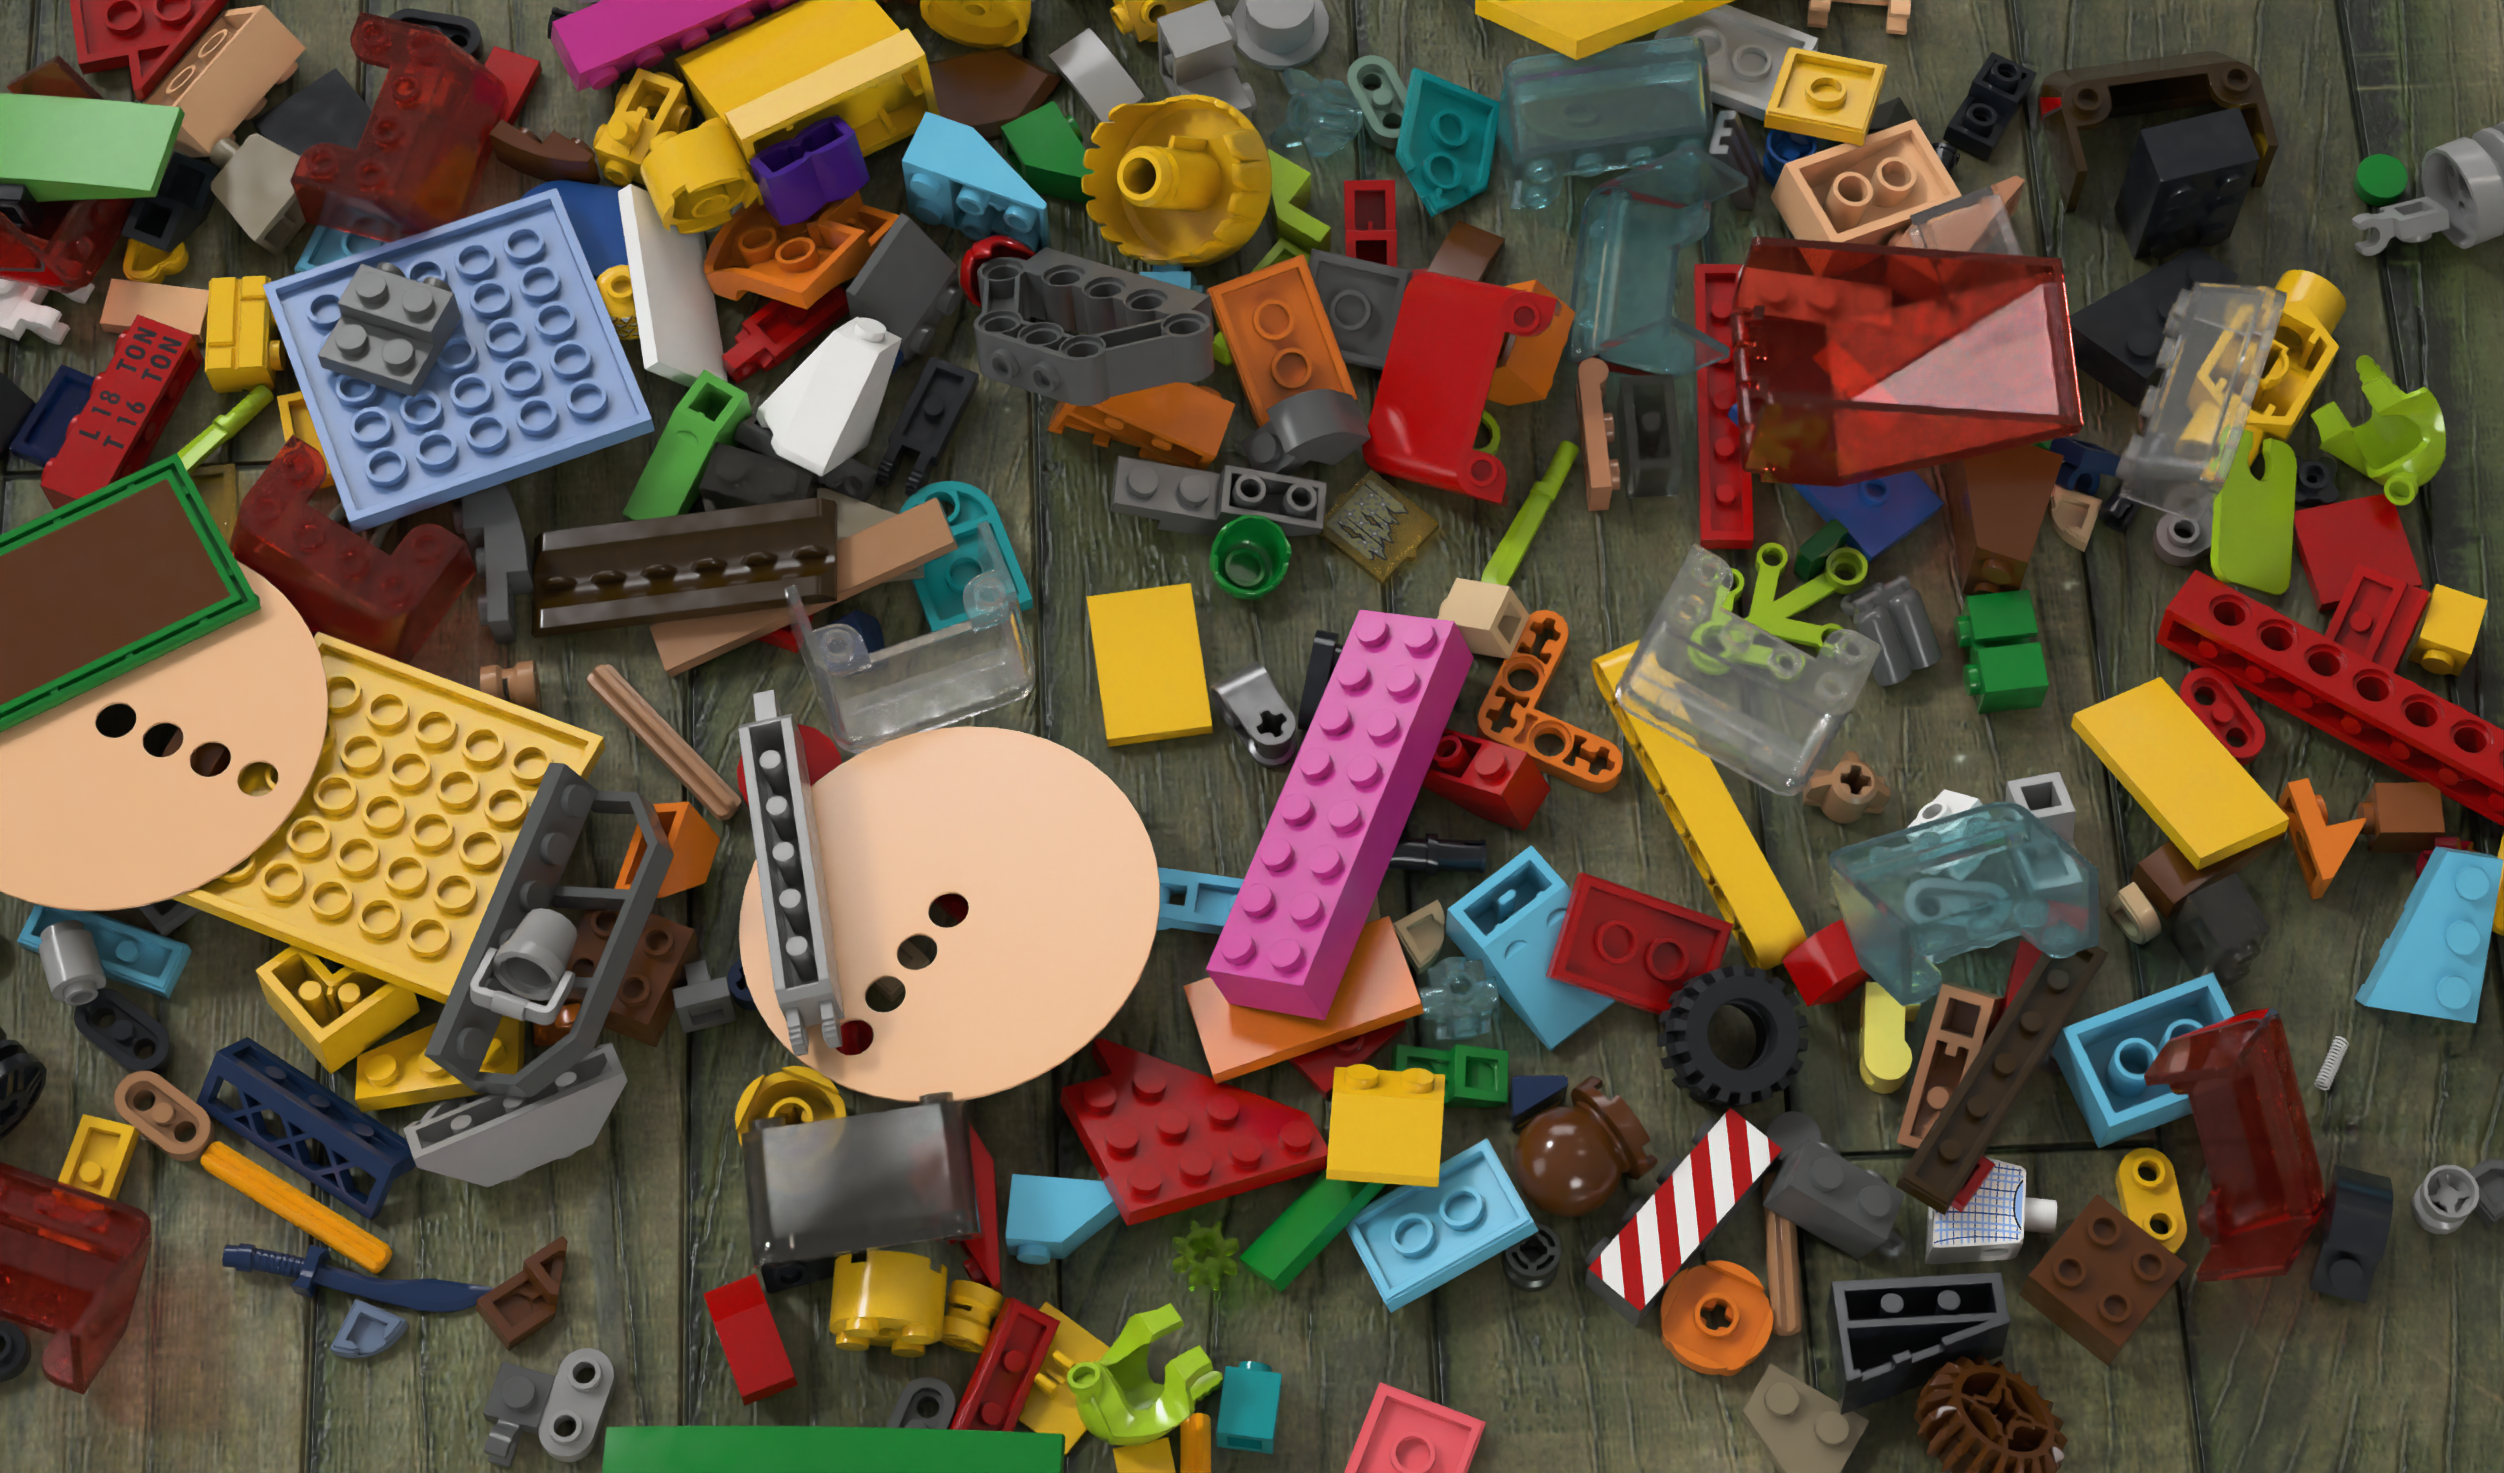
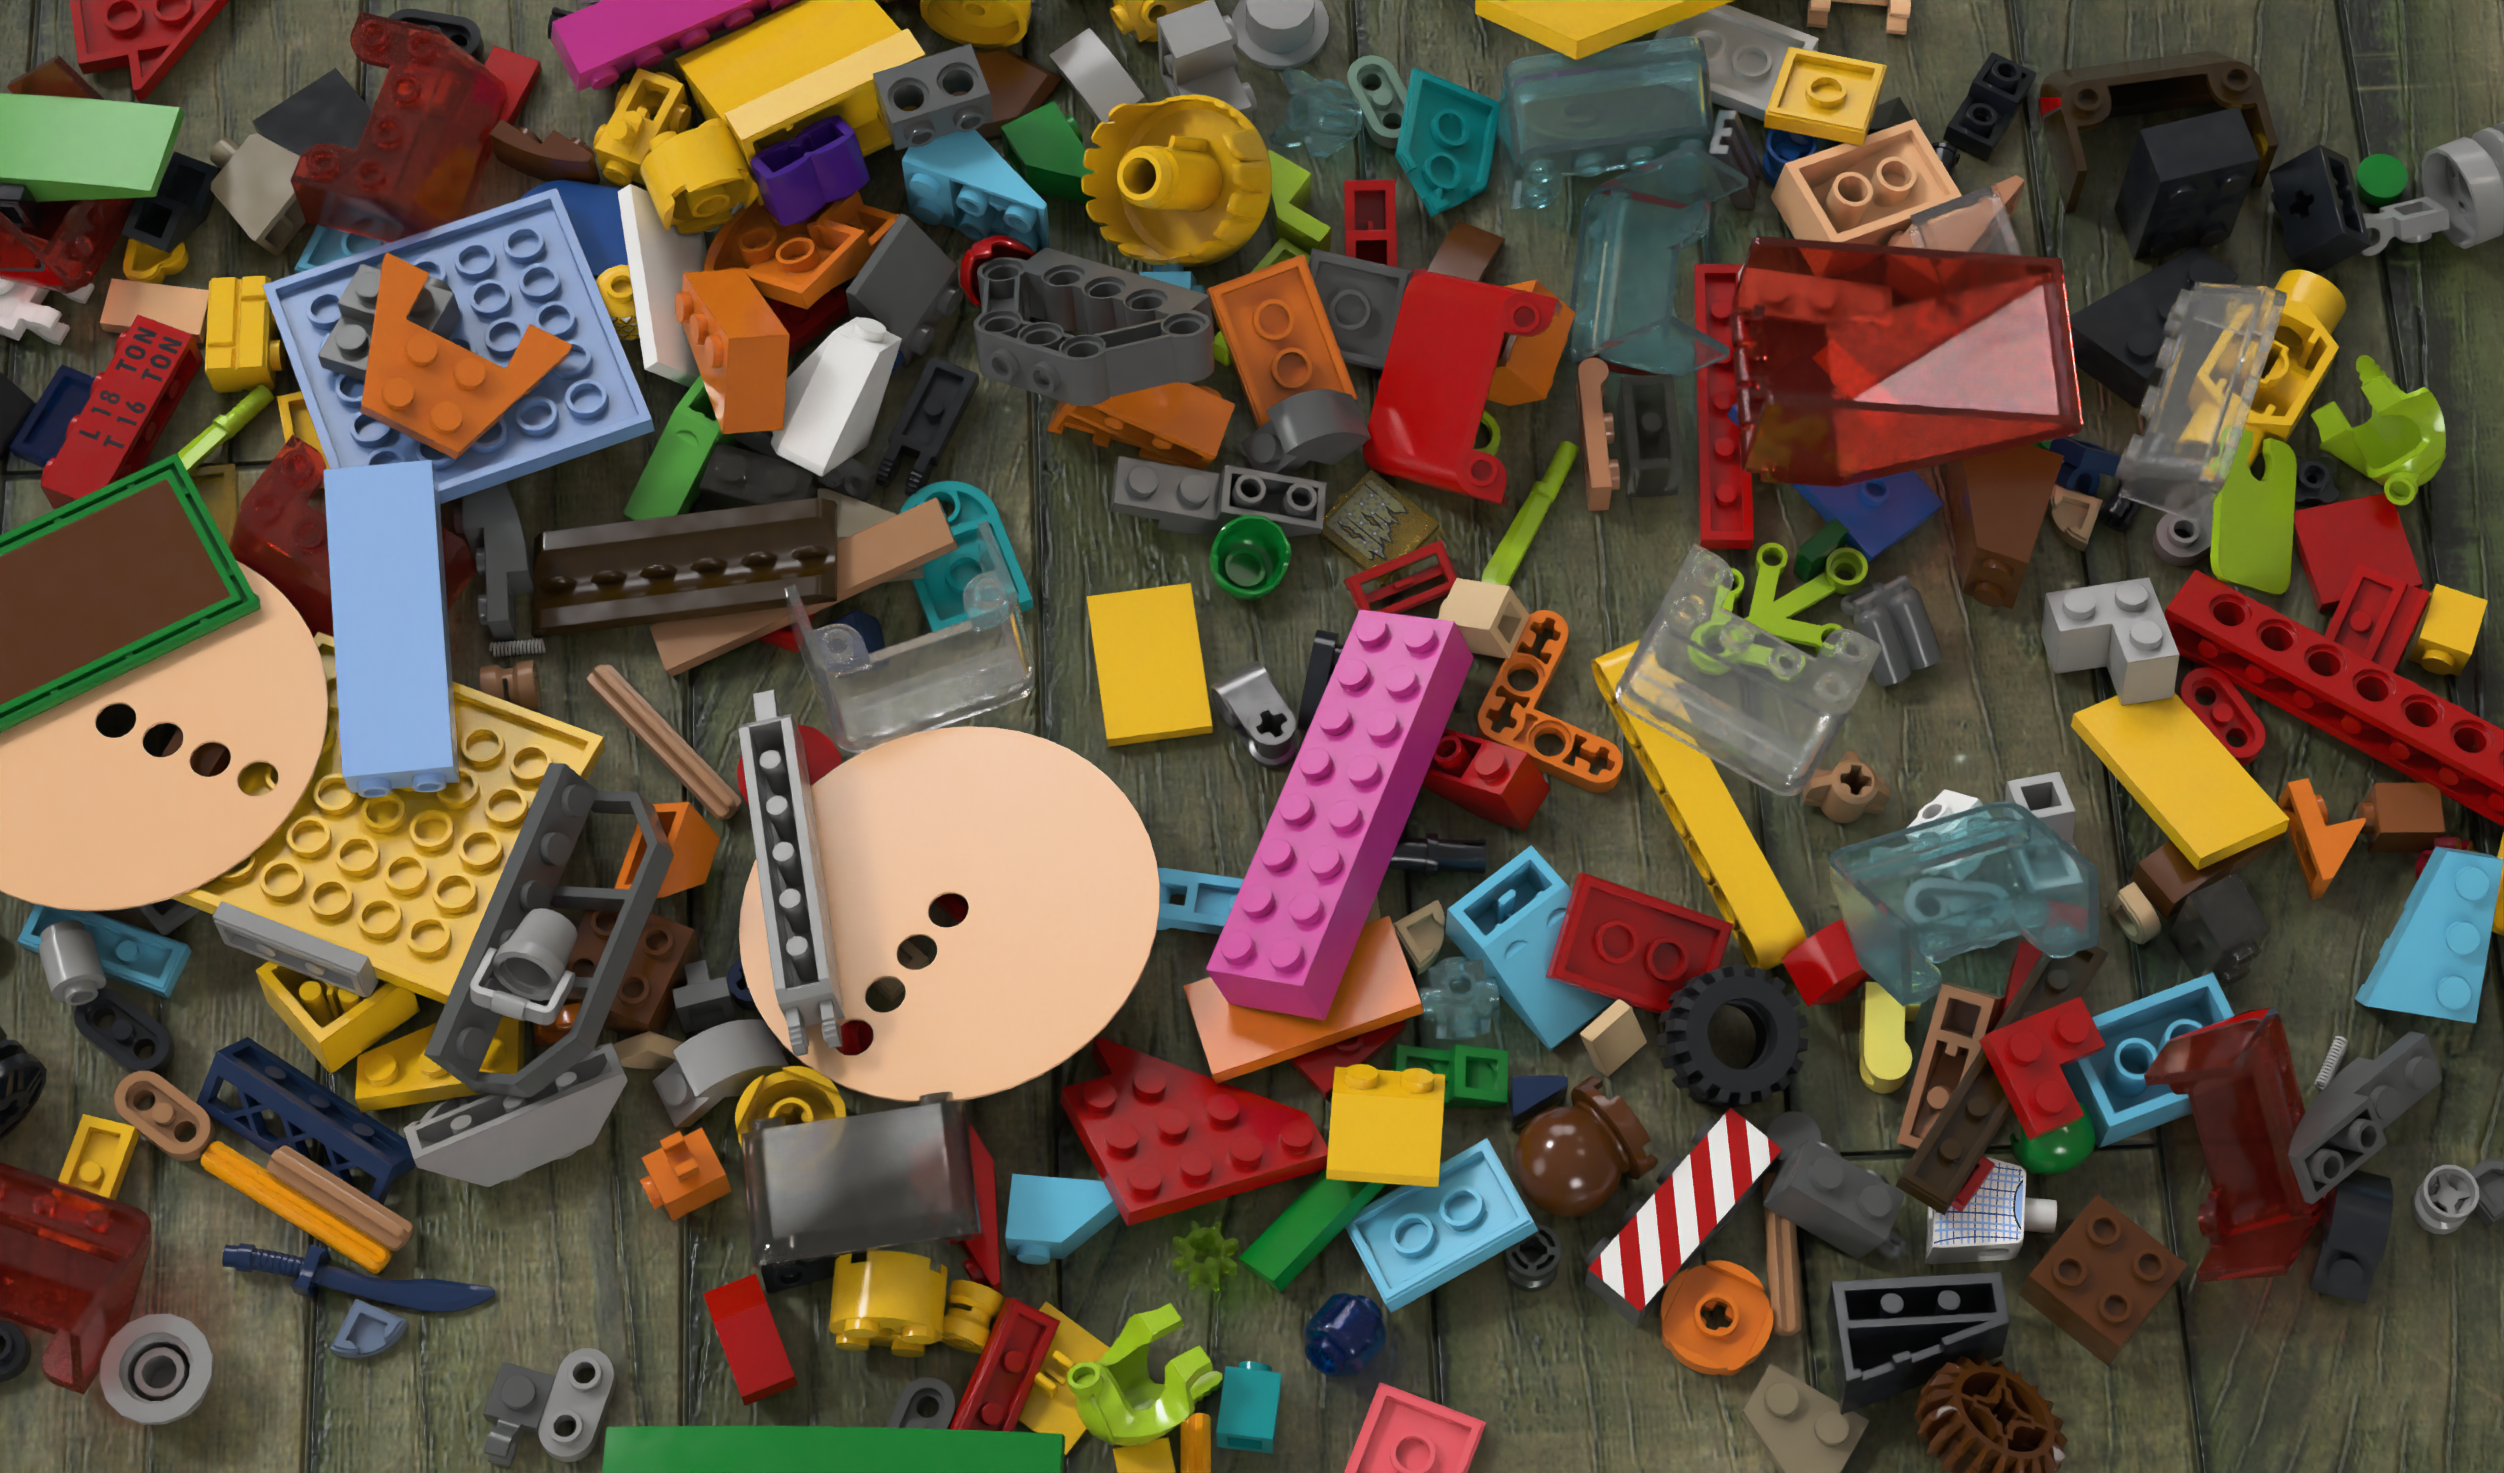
(157, 1369): none -> light grey piece
(227, 76): light nougat slope -> none
(295, 949): none -> light grey tile
(340, 1198): none -> medium nougat axle
(391, 628): none -> light blue brick
(434, 385): none -> orange wing
(526, 1299): reddish brown slope -> none
(533, 643): none -> white leg
(646, 1051): none -> tan tile
(684, 1174): none -> orange brick
(717, 1066): none -> light grey brick
(736, 348): none -> orange wedge
(929, 86): none -> dark grey brick
(1344, 1335): none -> clear blue head
(1362, 601): none -> red tile
(1613, 1037): none -> tan tile
(2004, 665): green piece -> none
(2030, 1060): none -> red plate
(2056, 1151): none -> green hair
(2114, 628): none -> light grey brick
(2154, 1199): yellow plate -> none
(2319, 209): none -> black brick
(2350, 1113): none -> dark grey slope

